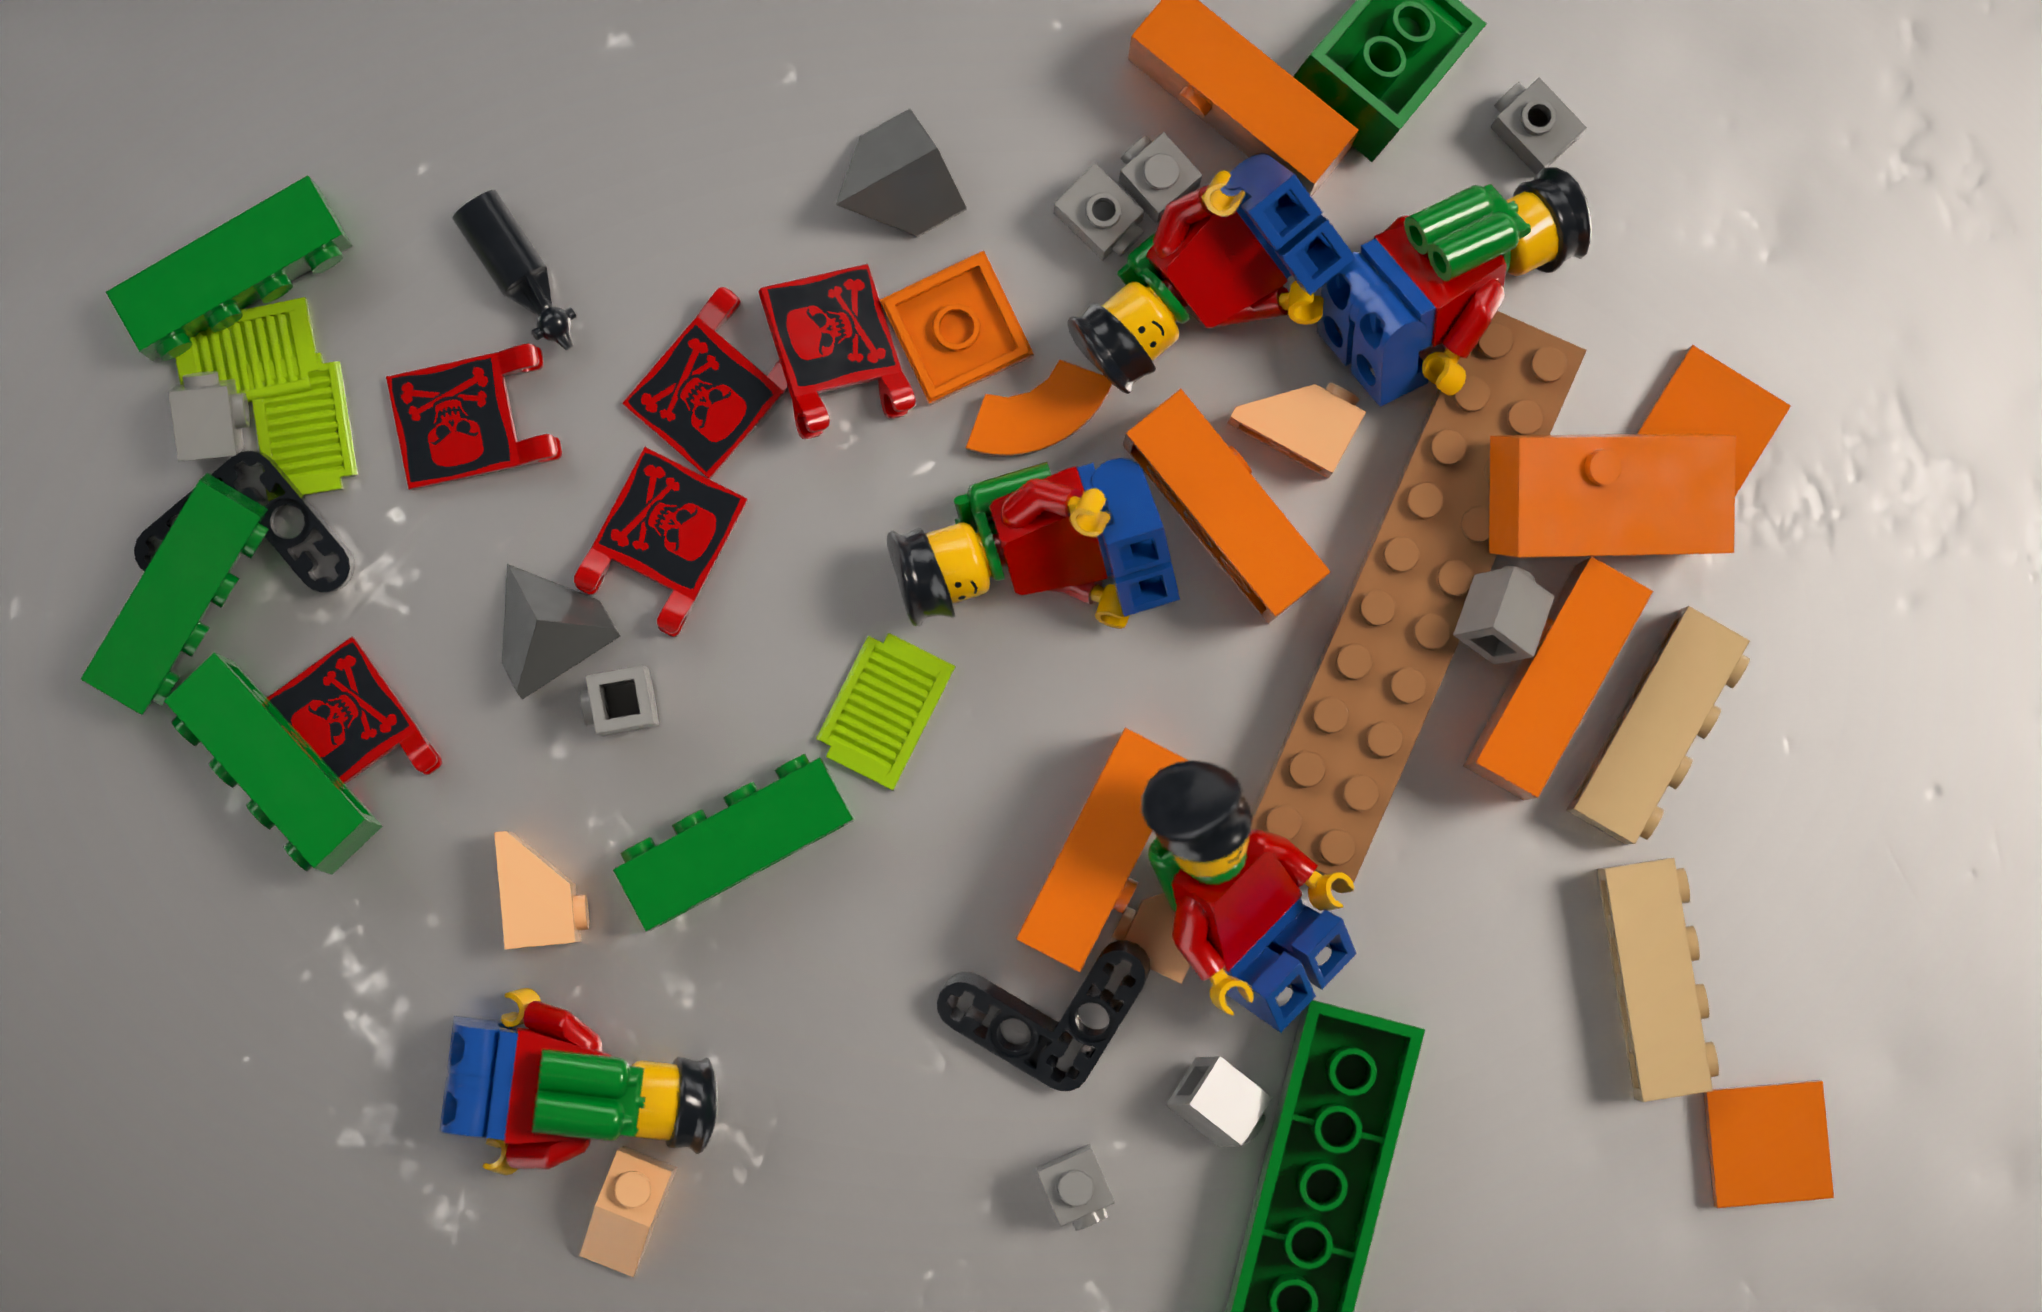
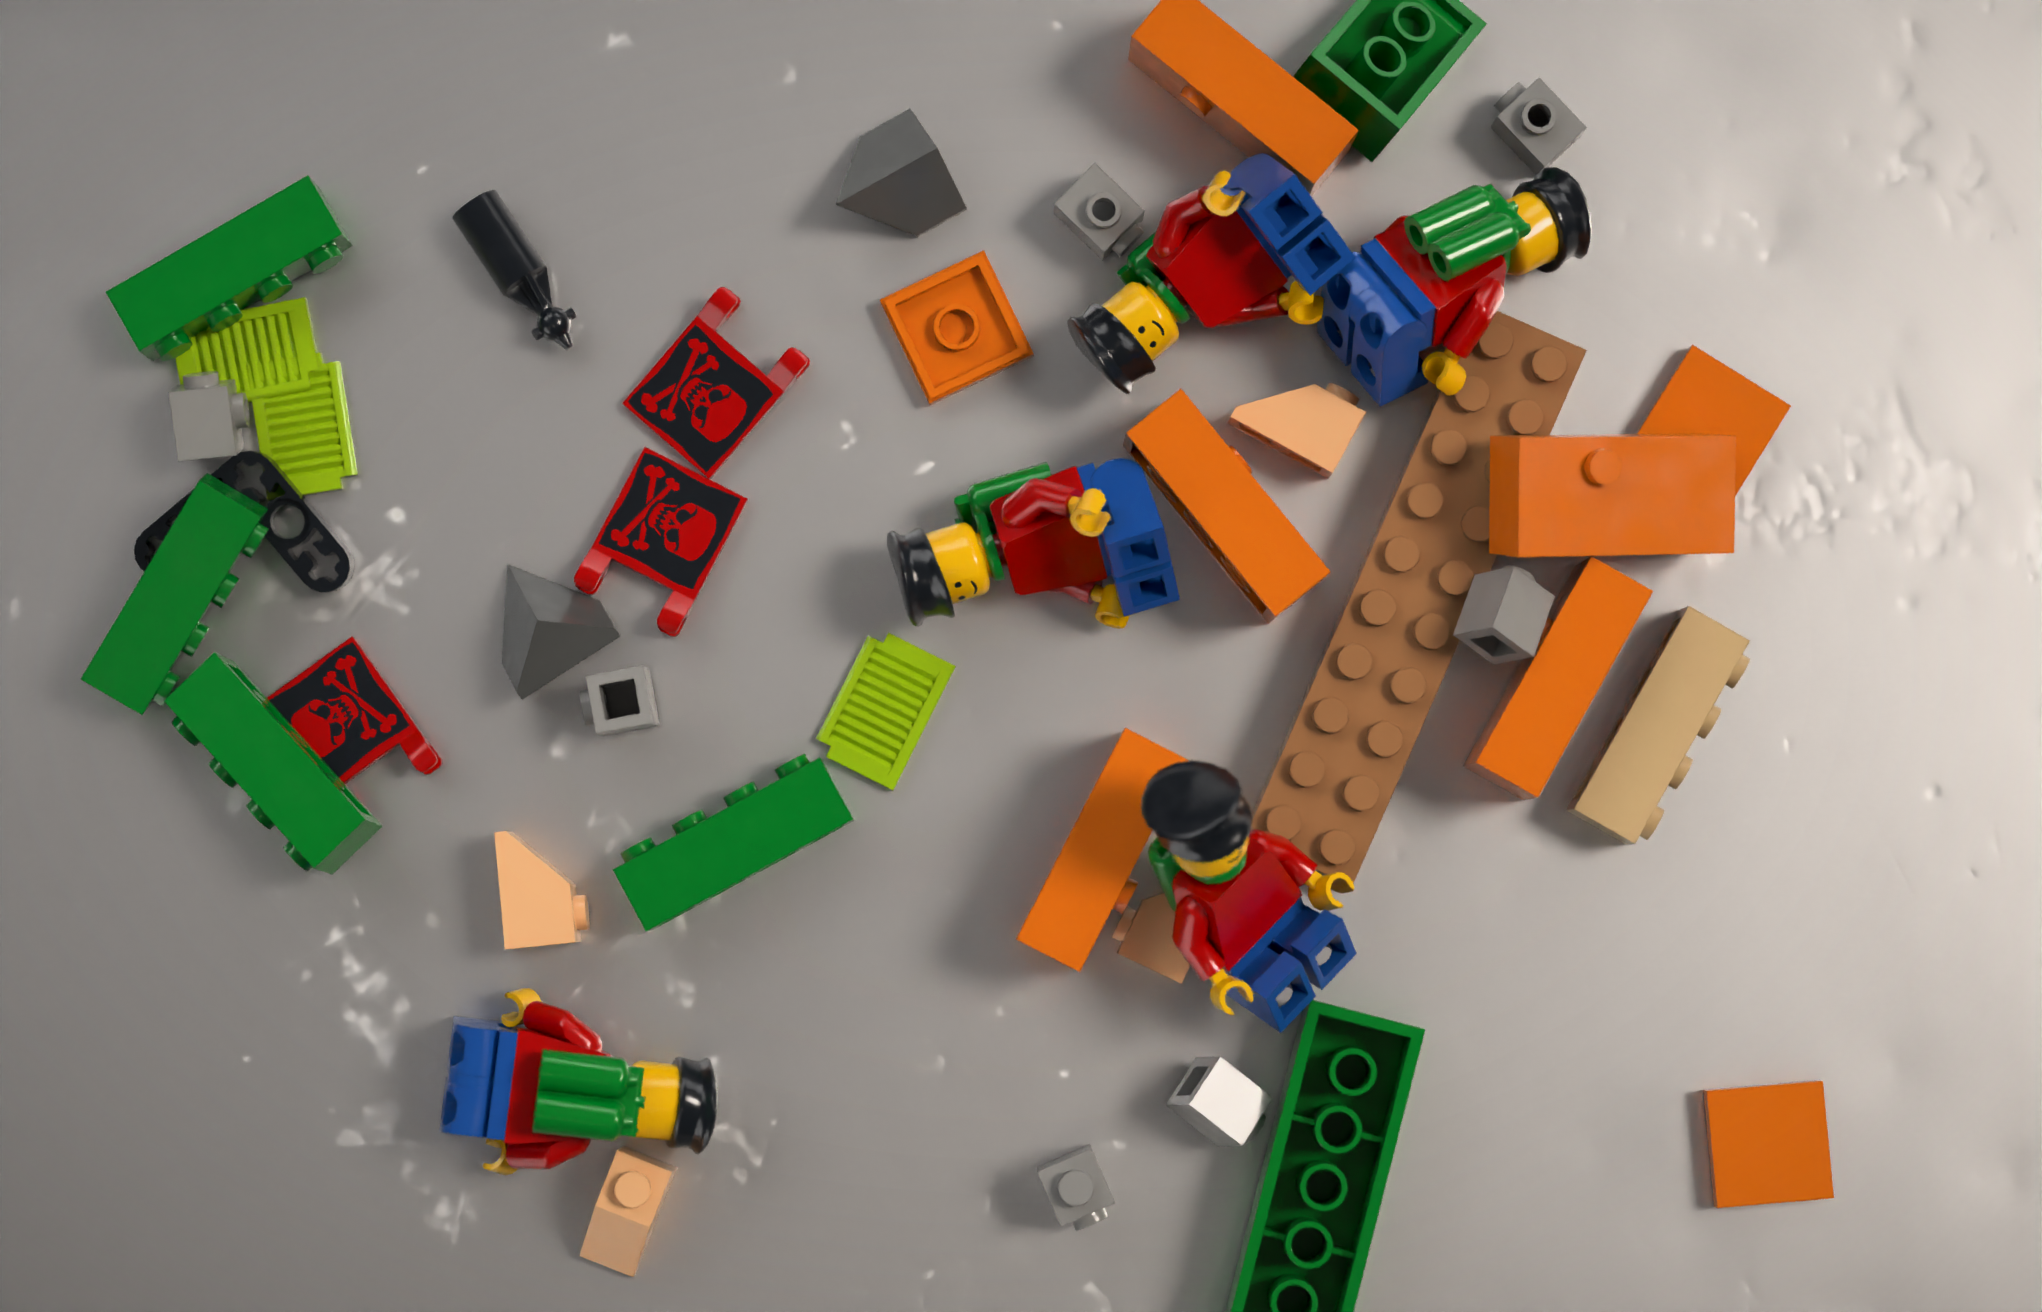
(460, 421): flag -> none
(832, 338): flag -> none
(1039, 417): orange tile -> none
(1048, 1036): black beam -> none
(1157, 174): light grey brick -> none
(1656, 979): tan brick -> none

